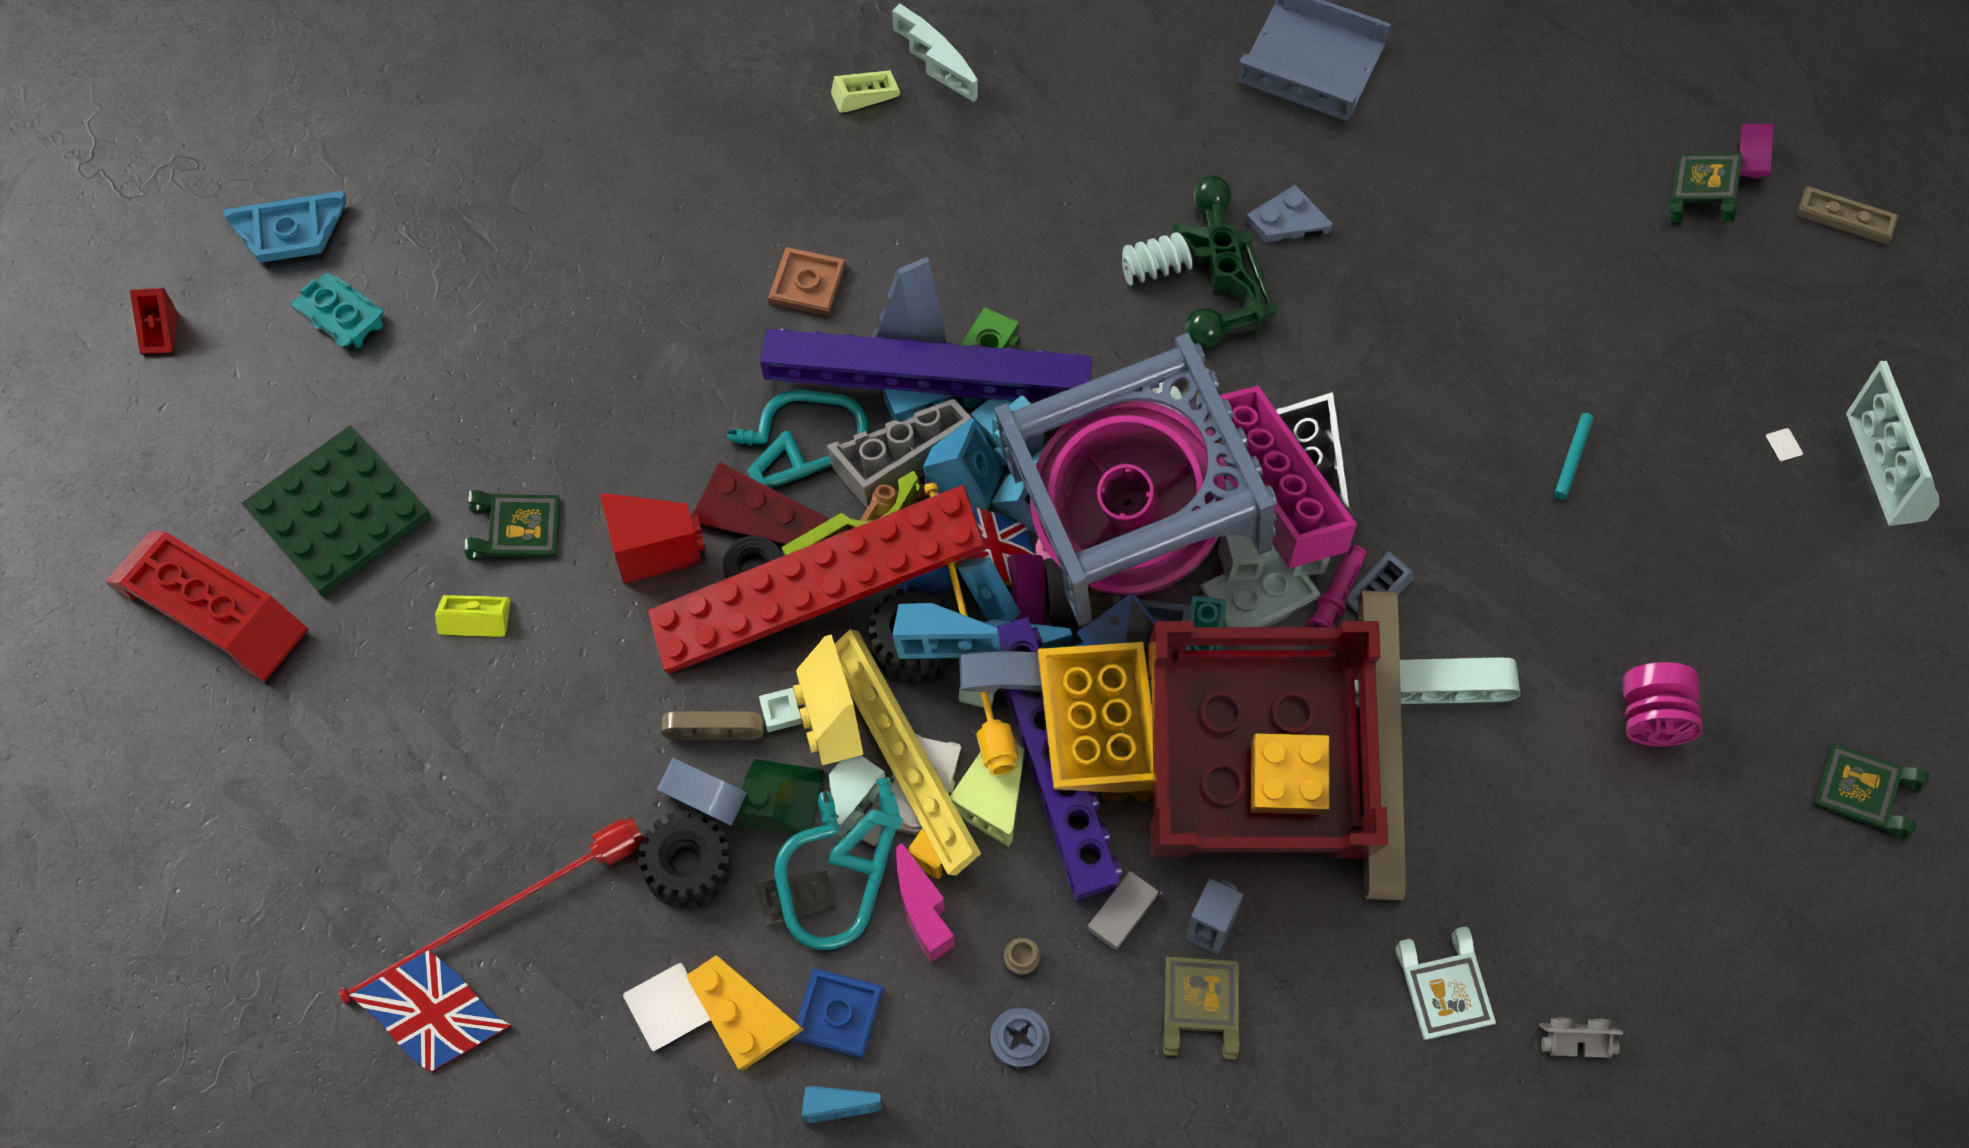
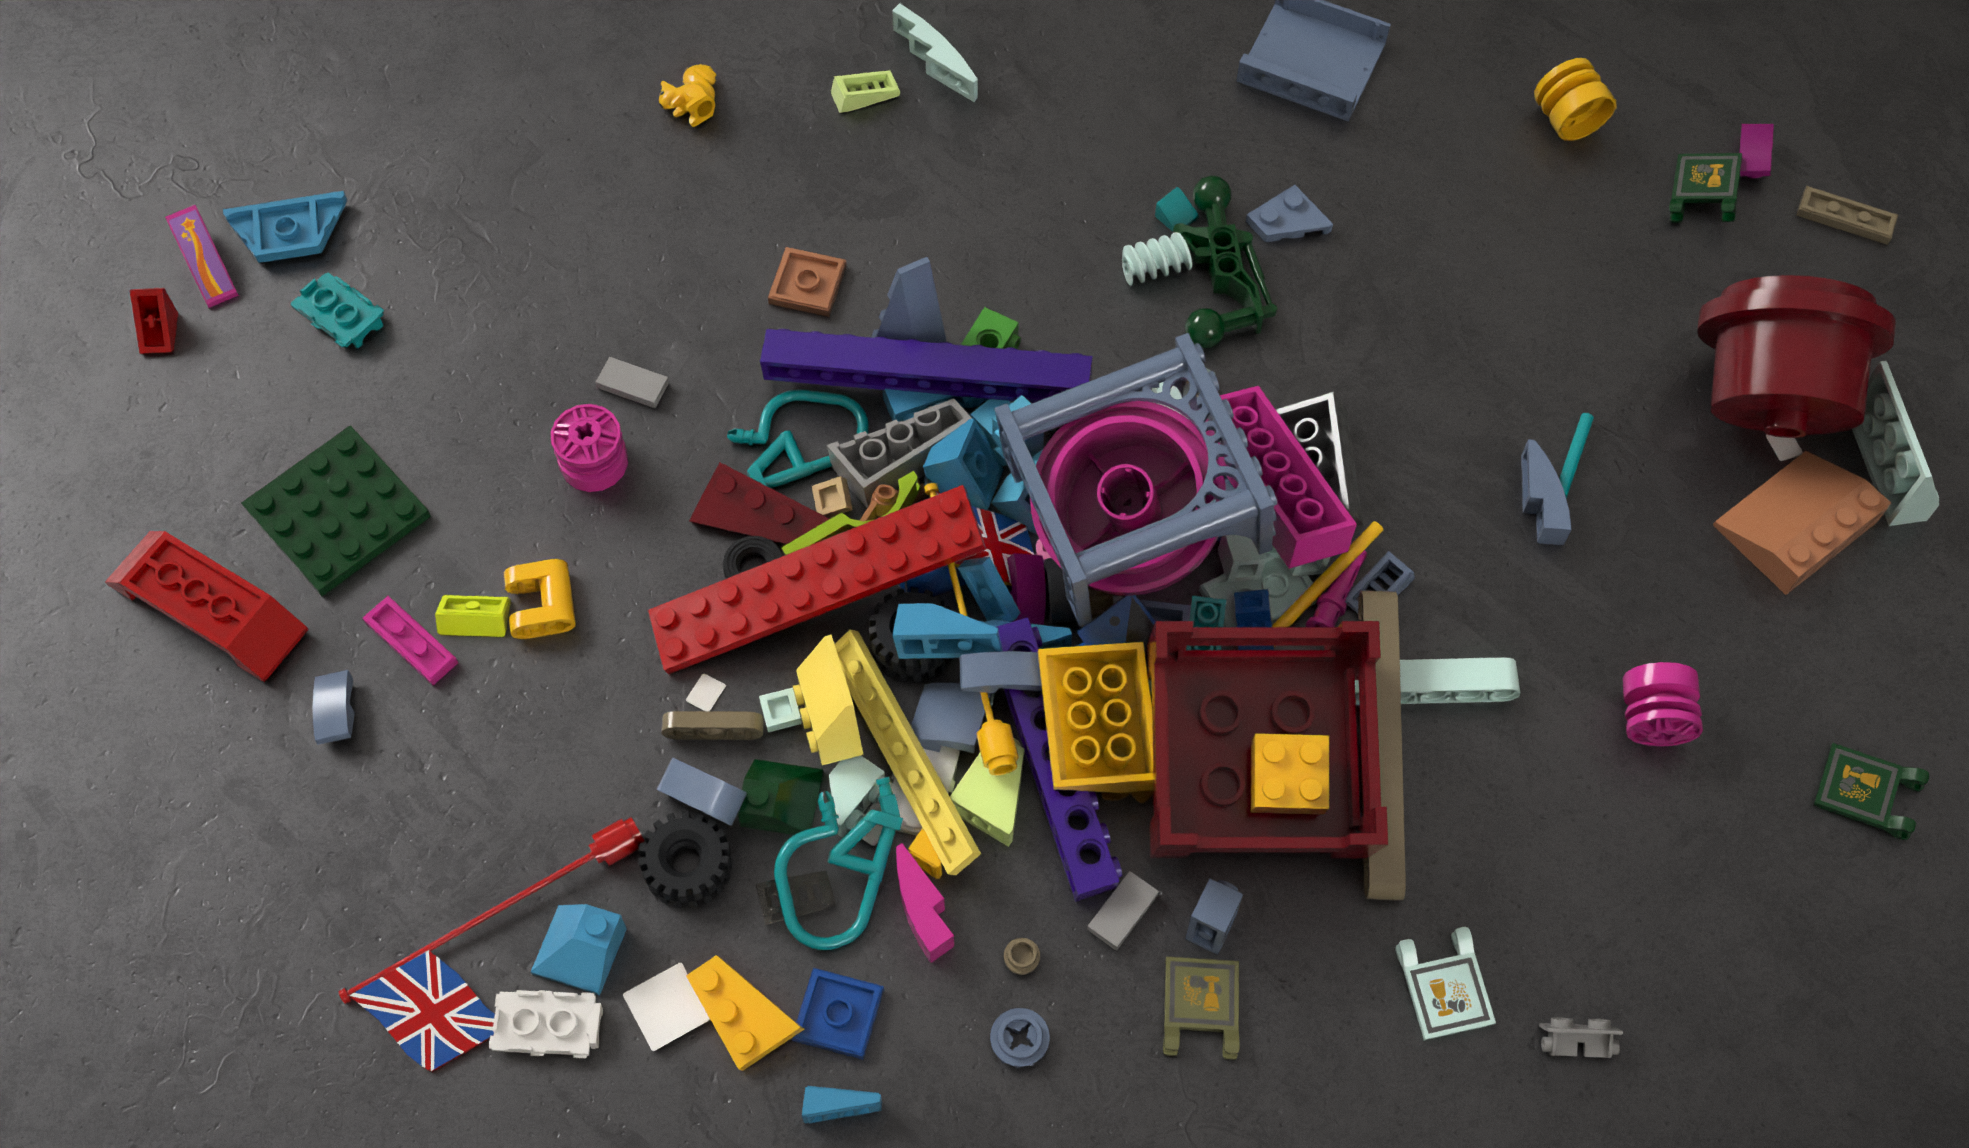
(201, 256): none -> slope
(331, 707): none -> sand blue slope
(410, 640): none -> dark pink tile
(517, 525): dark green flag -> none
(546, 1023): none -> white piece
(557, 608): none -> yellow connector
(580, 947): none -> dark azure slope
(589, 447): none -> dark pink wheel
(632, 382): none -> light grey tile
(651, 535): red slope -> none
(693, 97): none -> yellow animal
(705, 692): none -> white sticker
(832, 497): none -> tan plate
(948, 717): none -> sand blue slope
(1175, 209): none -> teal slope
(1253, 610): none -> blue slope
(1329, 576): none -> yellow bar
(1544, 496): none -> sand blue slope
(1575, 99): none -> yellow wheel
(1793, 353): none -> dark red piece
(1802, 519): none -> nougat slope

